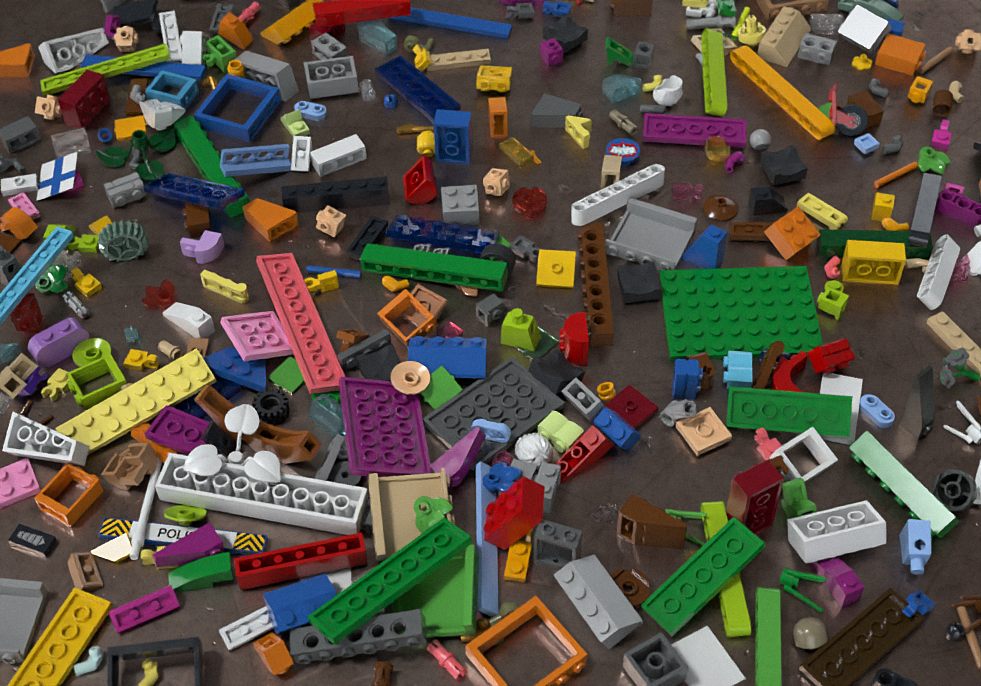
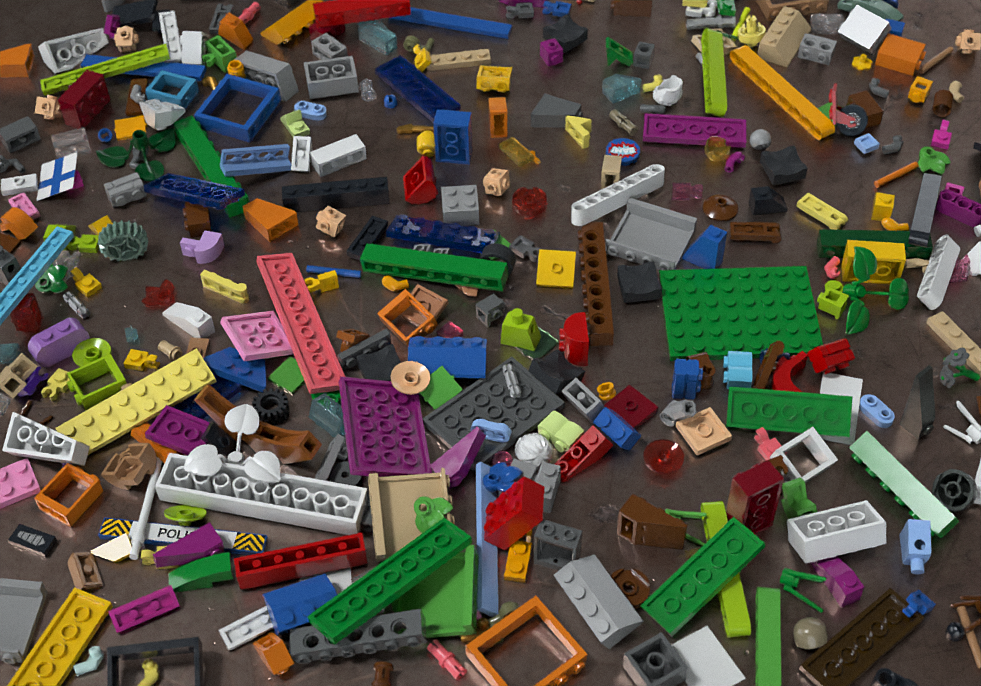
(511, 380): none -> light grey axle
(664, 450): none -> clear red dish
(792, 233): orange brick -> none
(864, 266): none -> green plant

